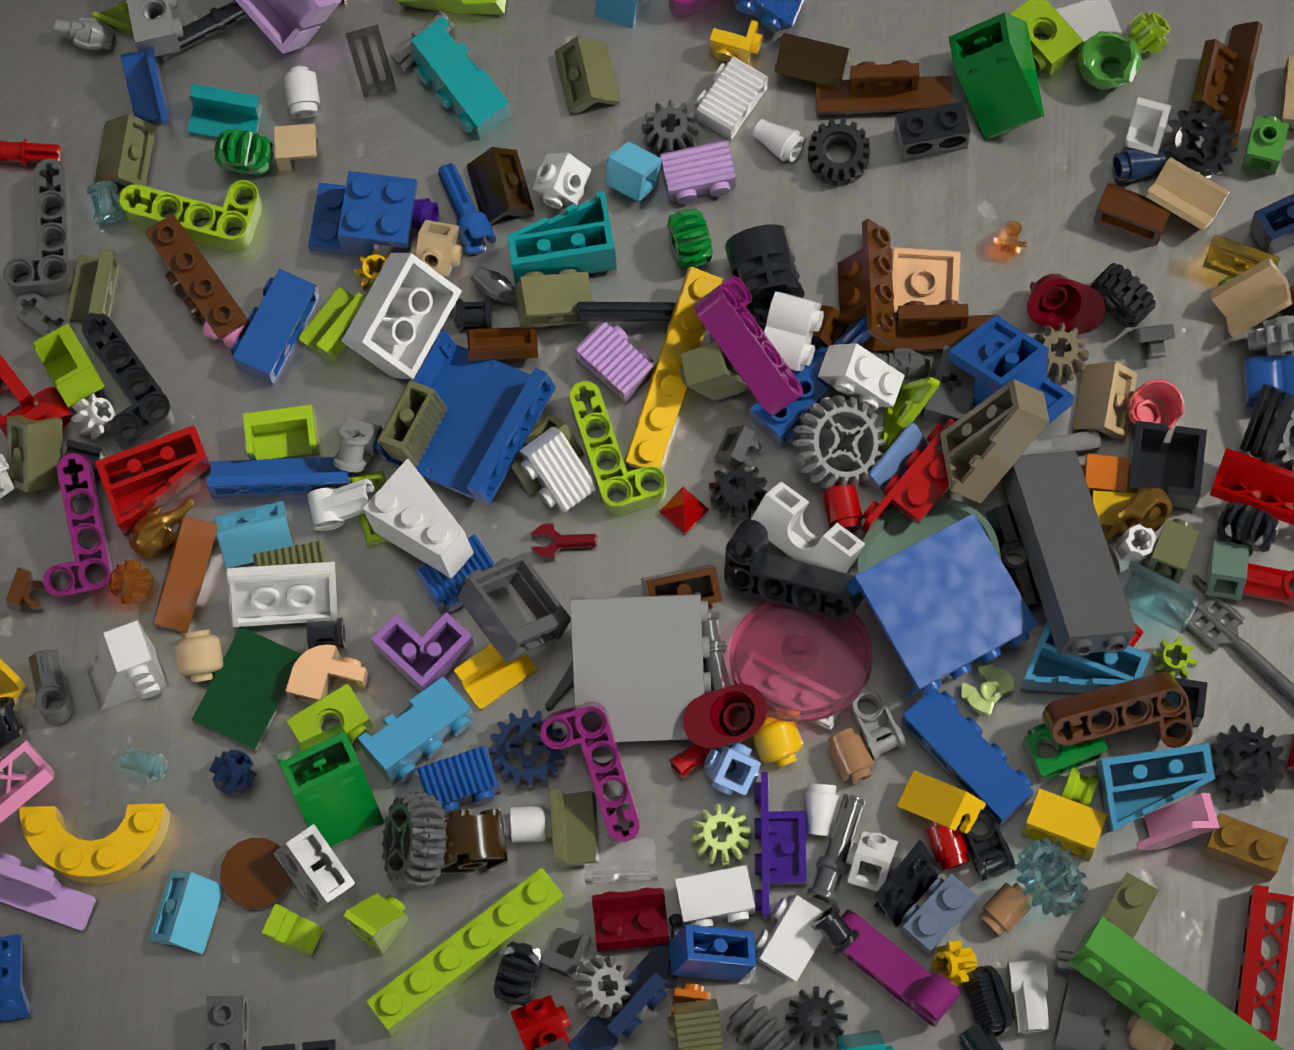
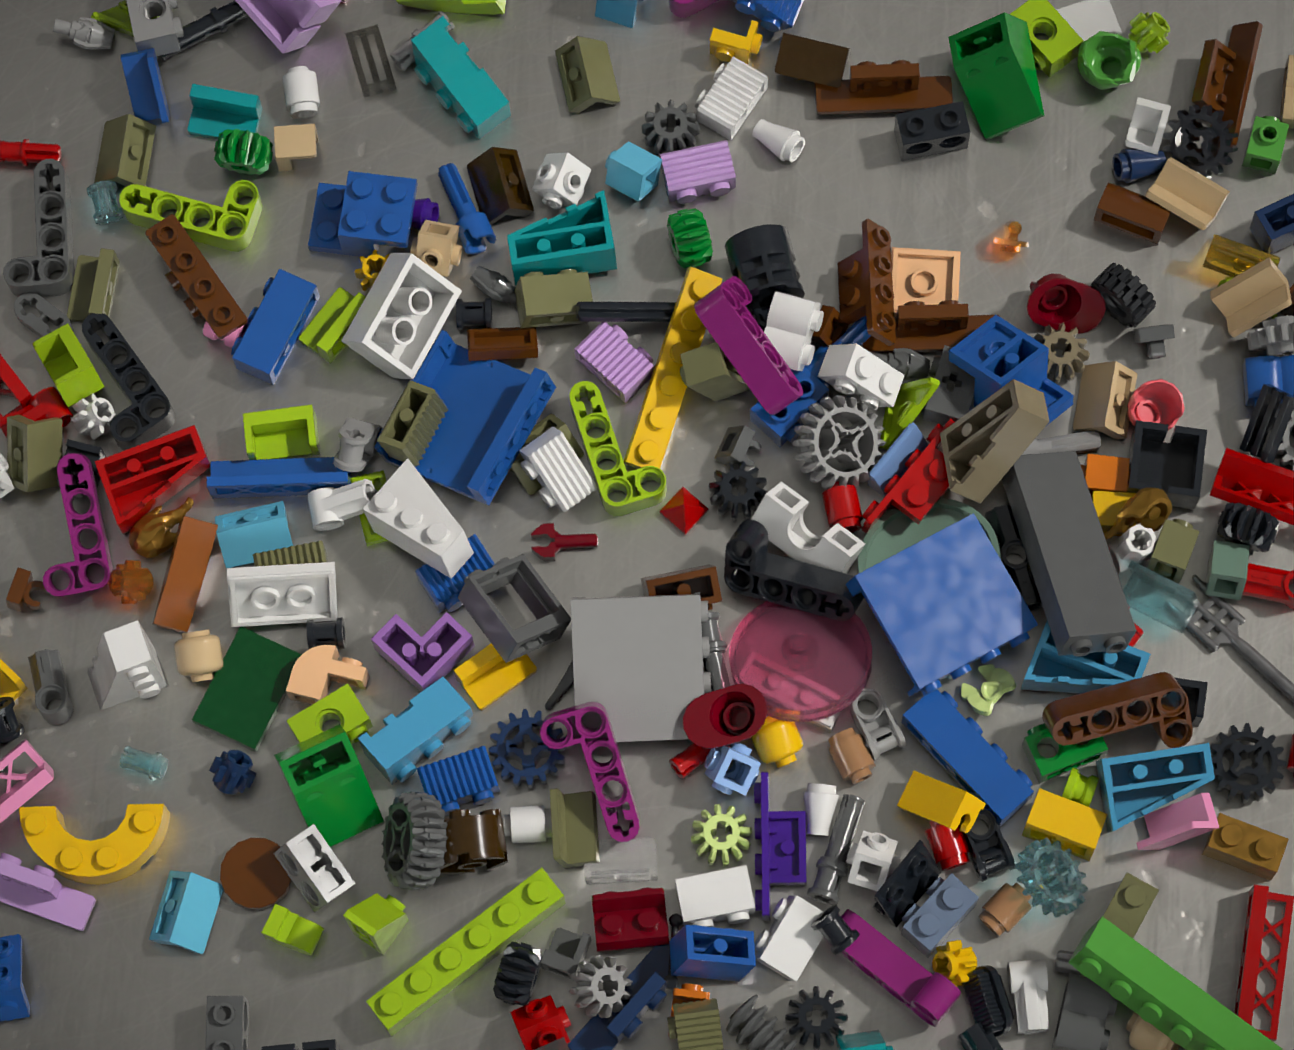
(838, 133): black tyre -> none
(1183, 657): lime gear -> none

